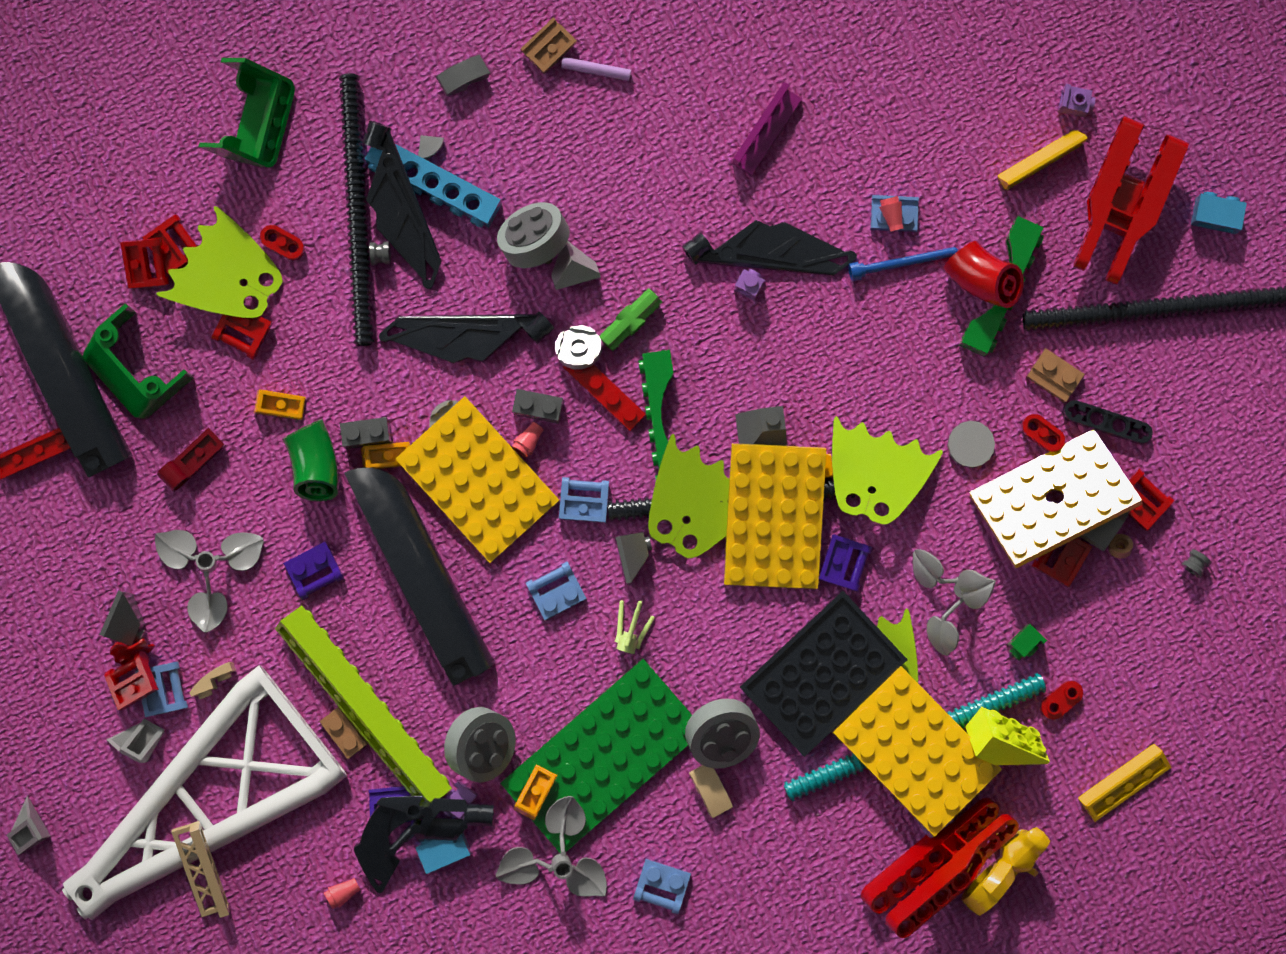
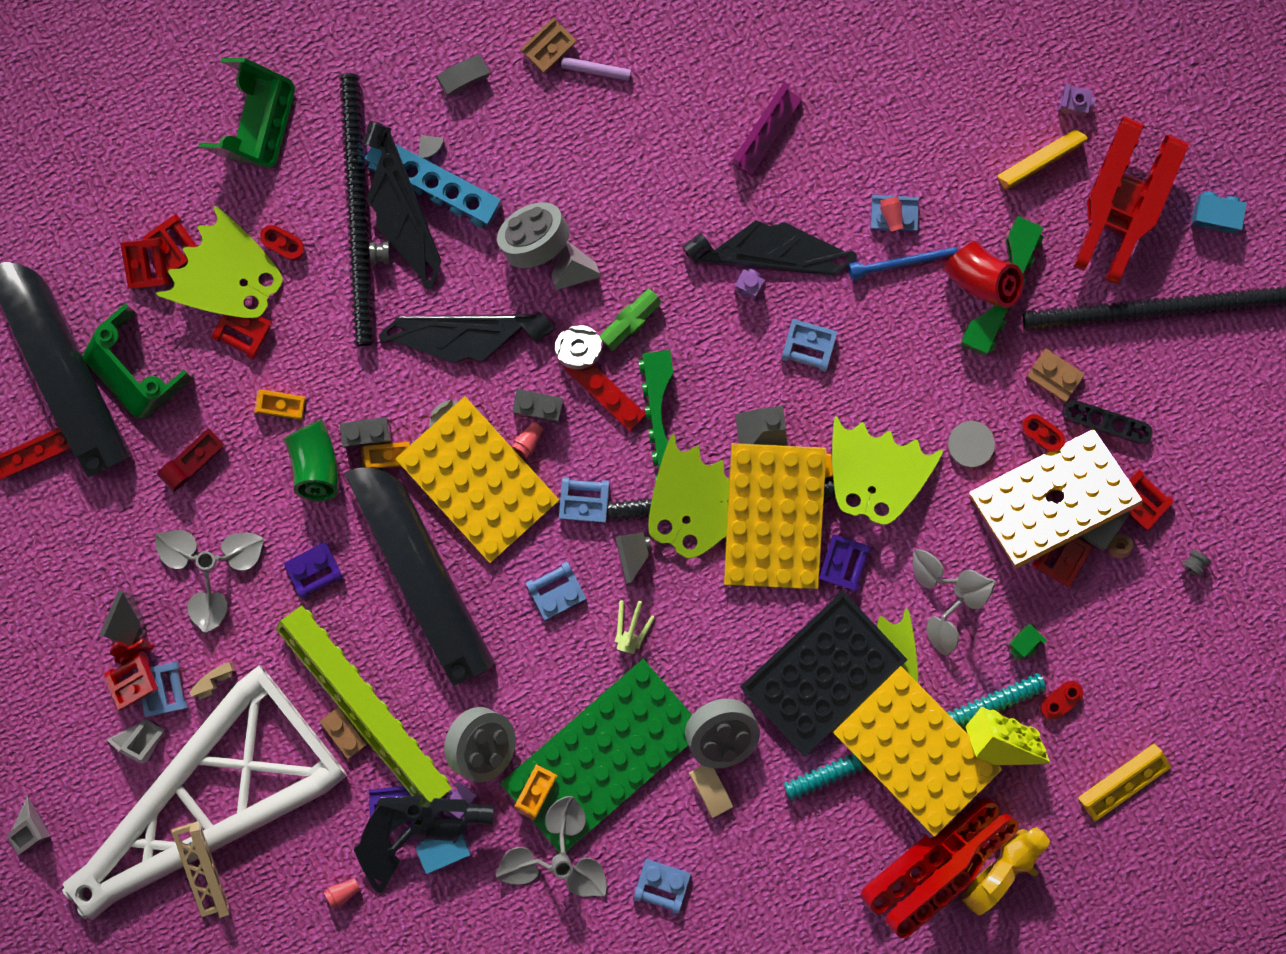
(809, 337): none -> medium blue plate

